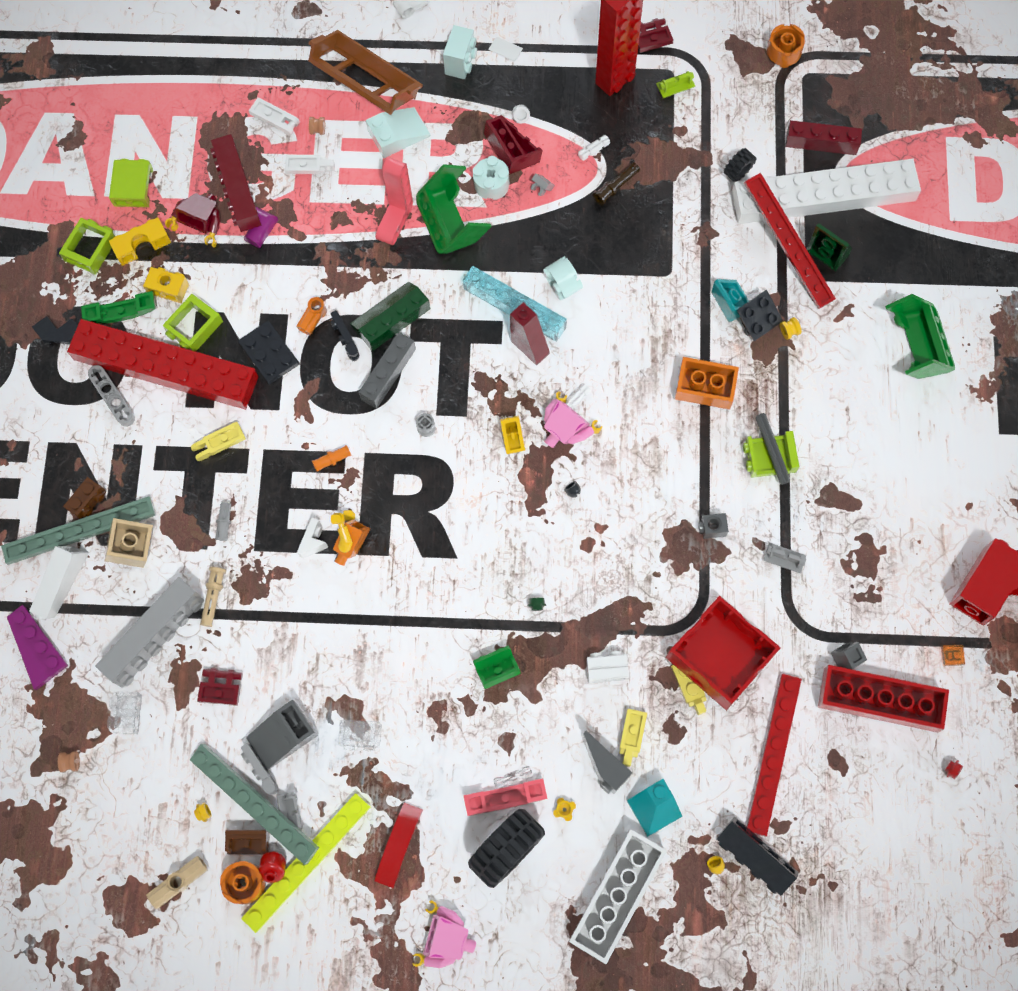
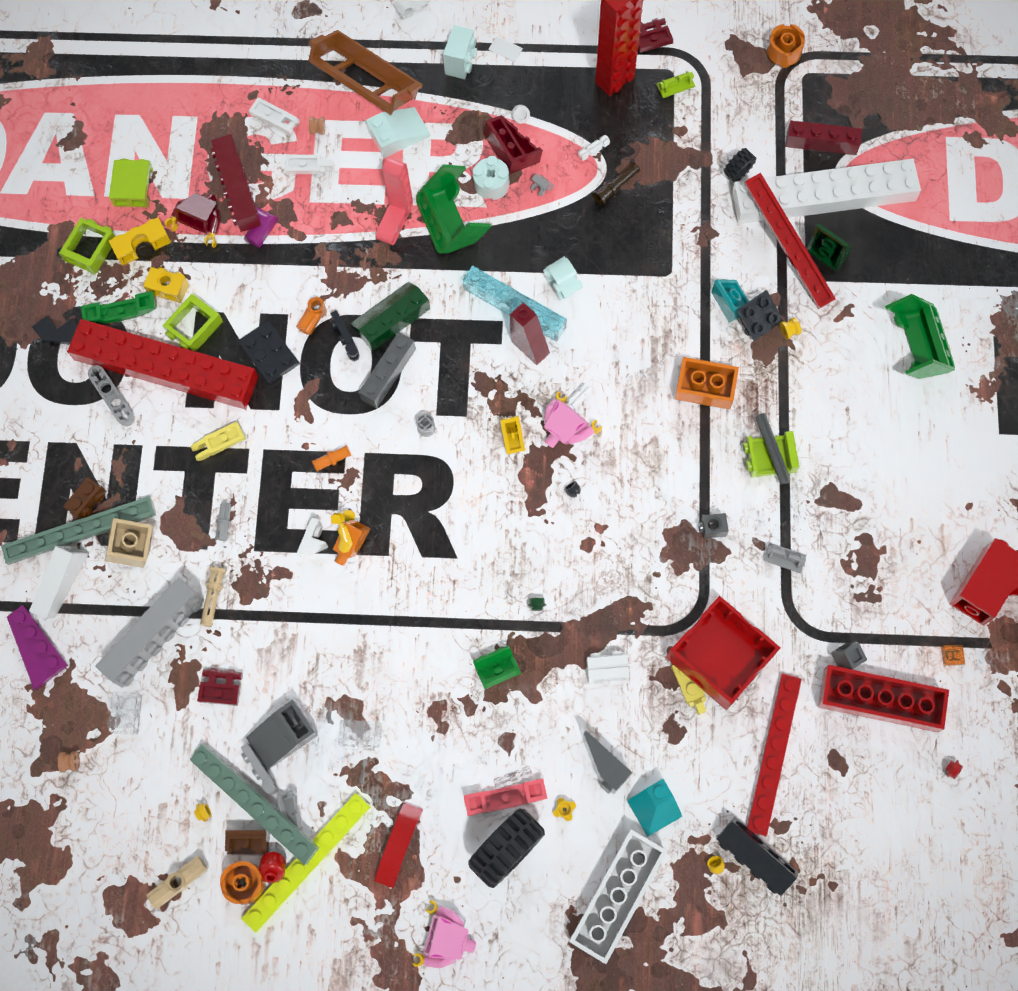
(632, 735): light yellow hinge -> none

